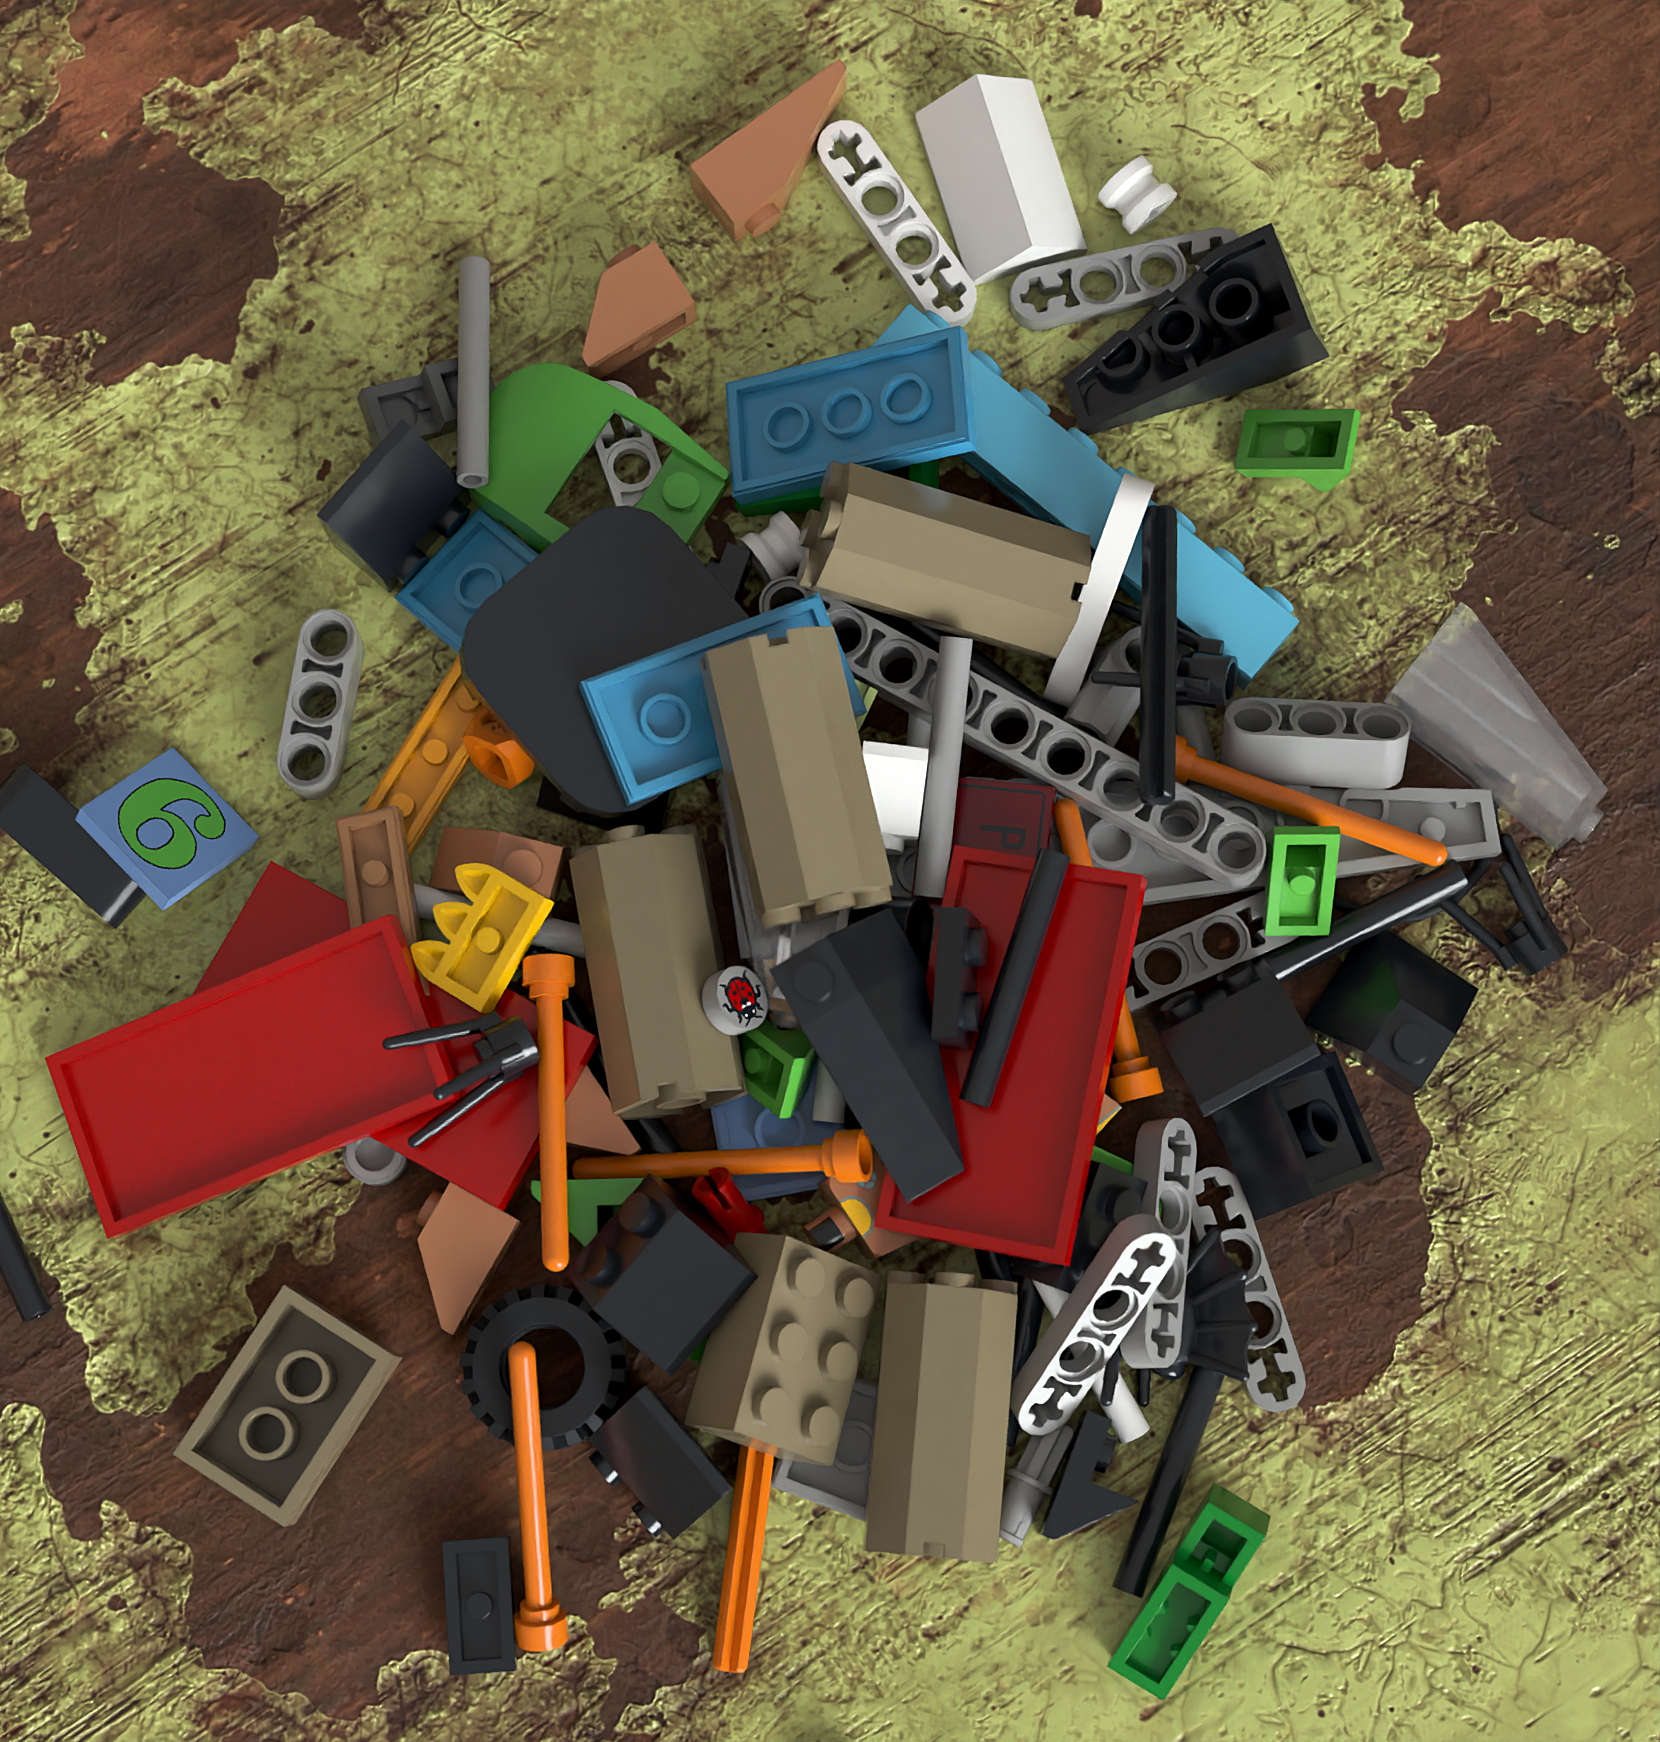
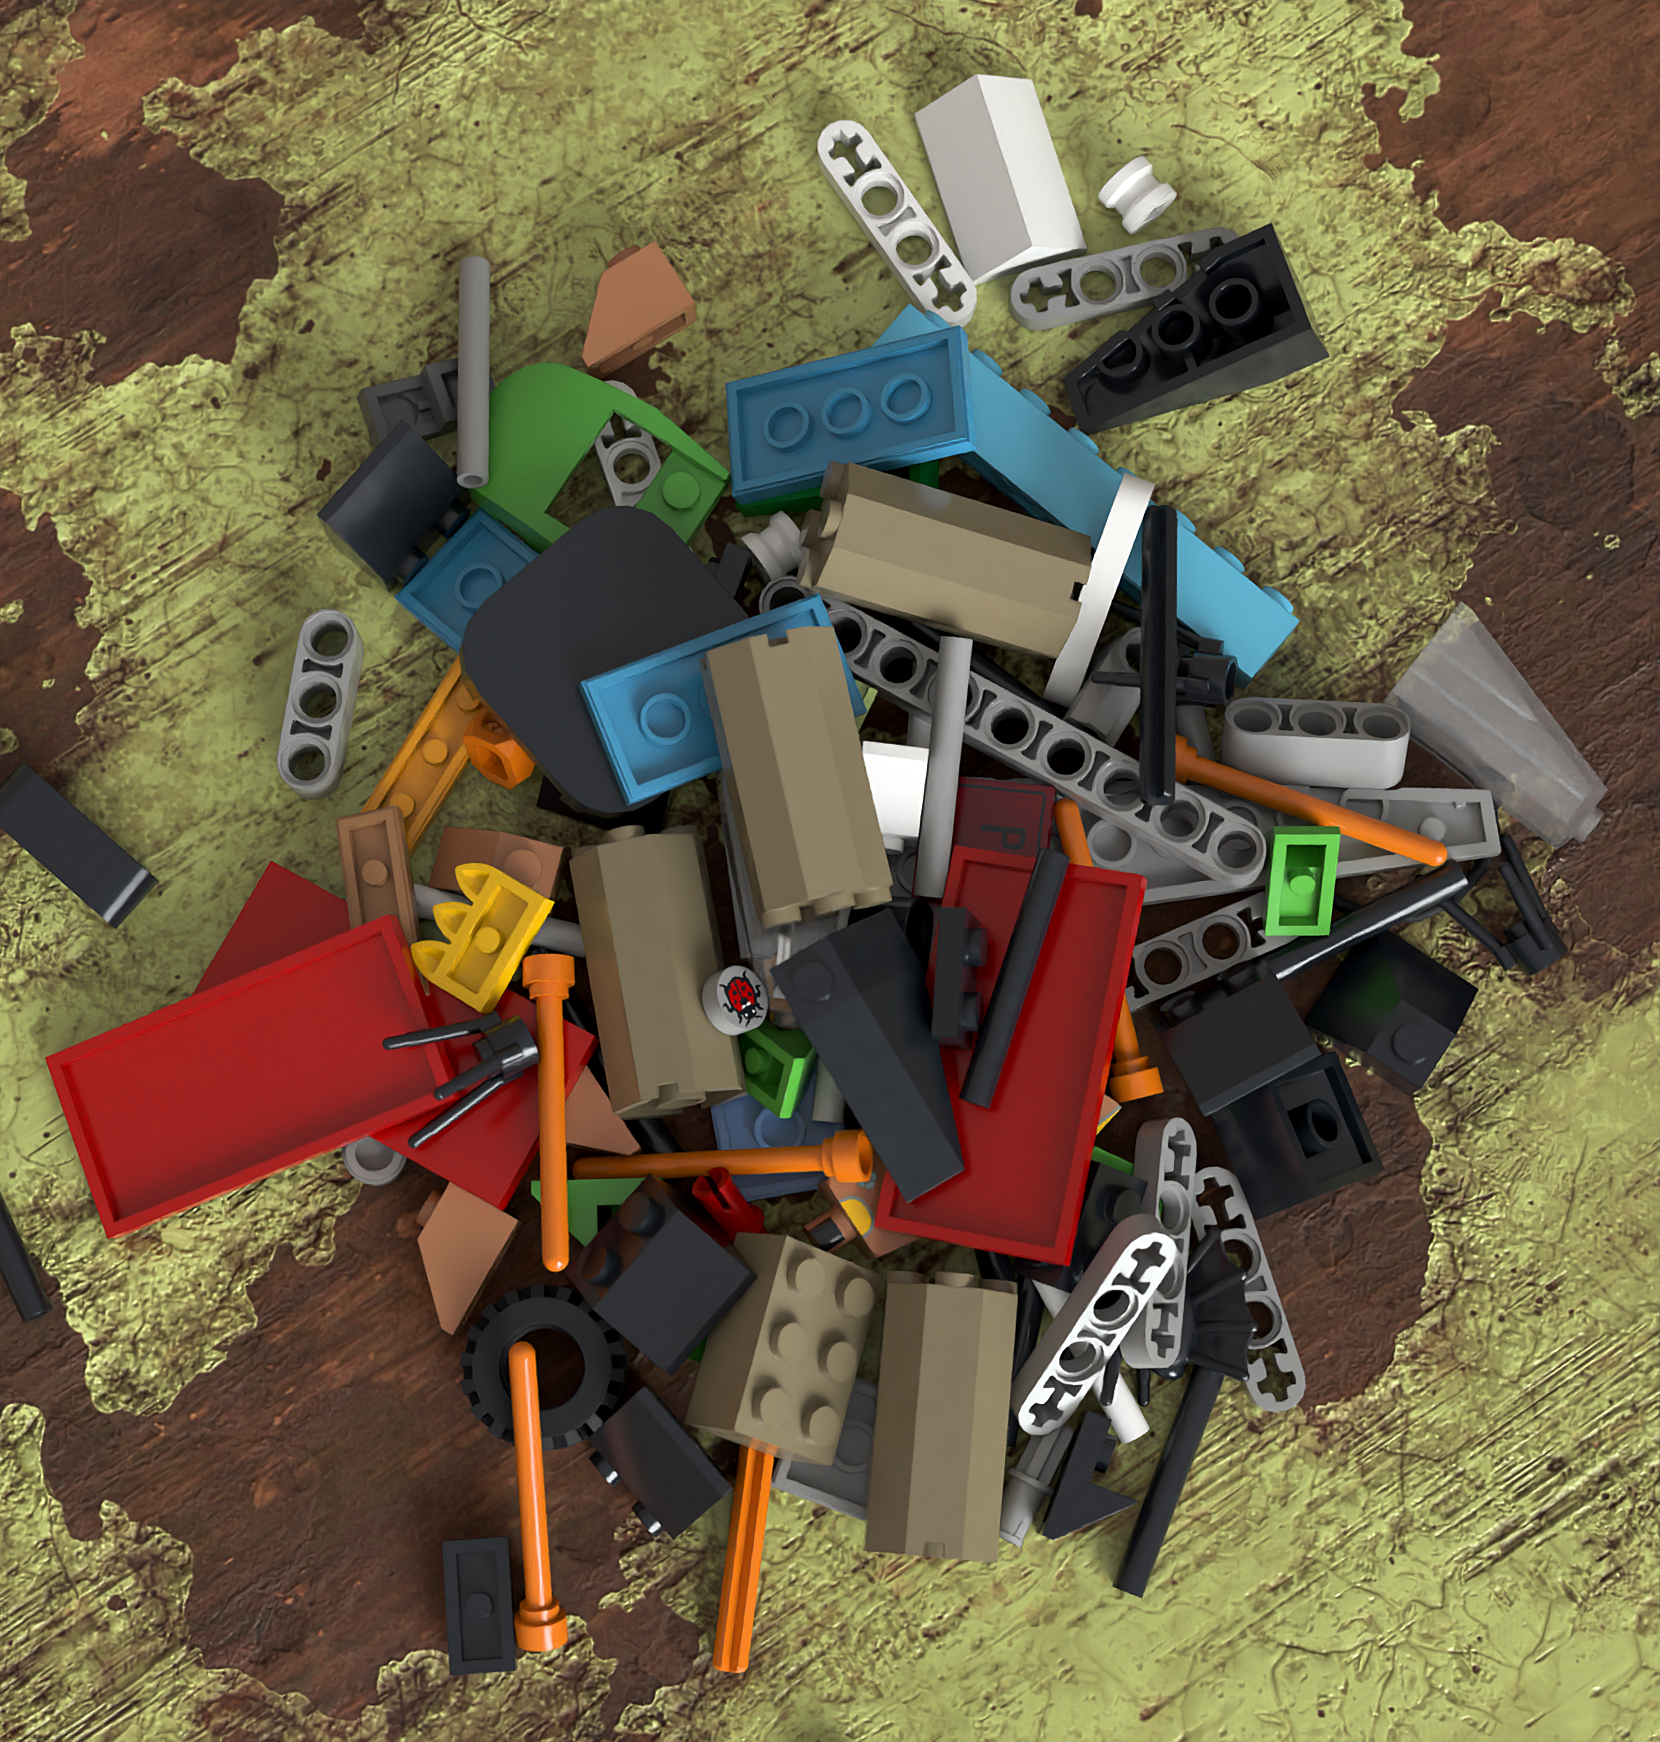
(167, 828): medium blue tile -> none
(288, 1406): dark tan brick -> none
(758, 166): nougat slope -> none
(1190, 1591): green slope -> none
(1298, 444): bright green slope -> none

